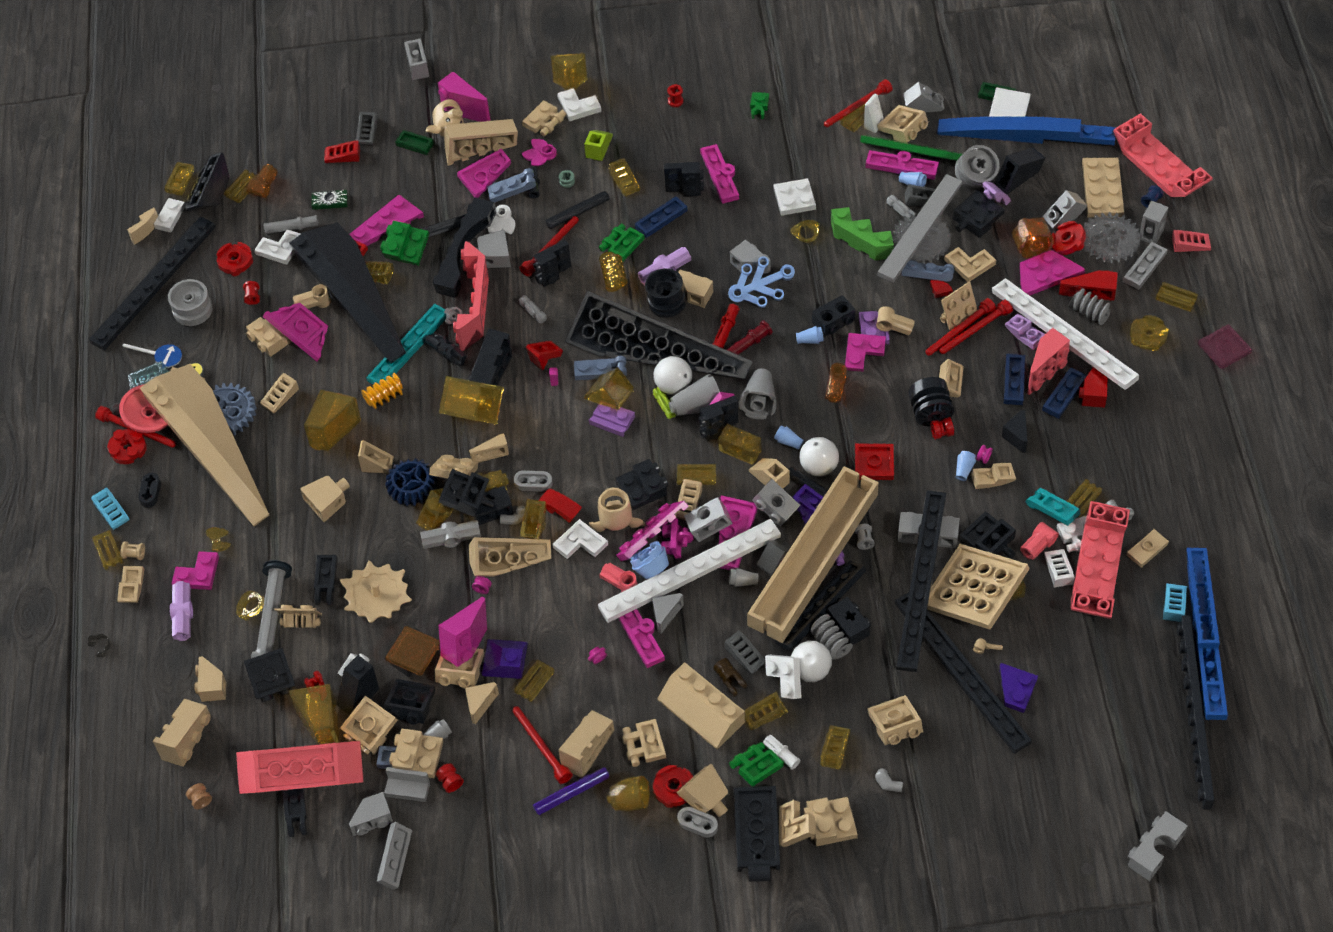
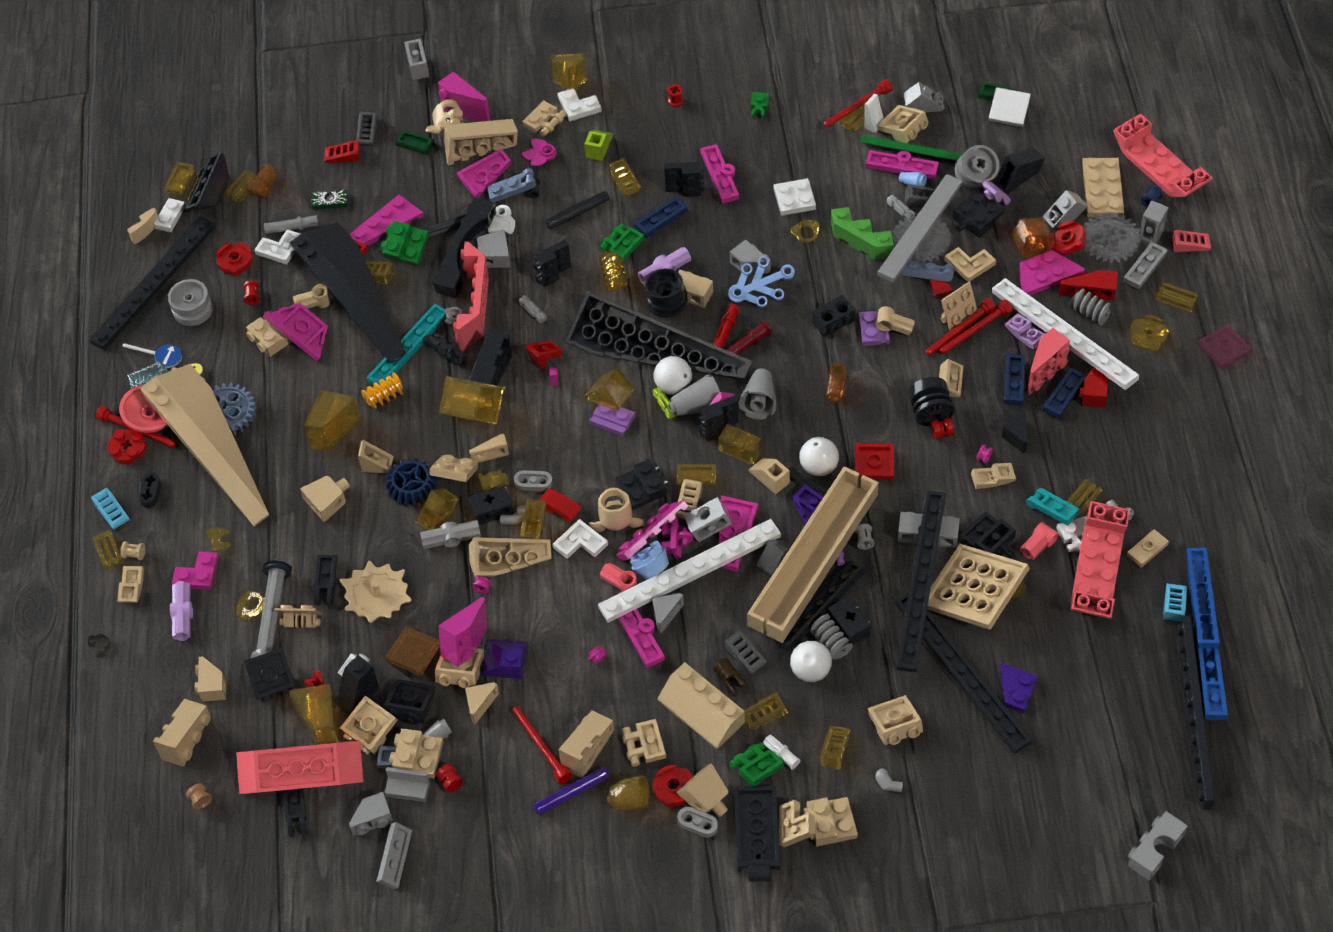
(285, 383): tan slope -> none
(465, 492): black plate -> none
(525, 693): clear yellow tile -> none
(527, 266): red piece -> none
(566, 183): sand green bush -> none
(595, 368): sand blue plate -> none
(741, 577): light grey cone -> none
(785, 502): light grey brick -> none
(788, 437): light blue cone -> none
(789, 672): white plate -> none
(810, 336): light blue cone -> none
(862, 345): dark pink plate -> none
(965, 463): light blue cone -> none
(981, 644): tan hand -> none
(1026, 129): blue slope -> none
(1061, 580): white slope -> none

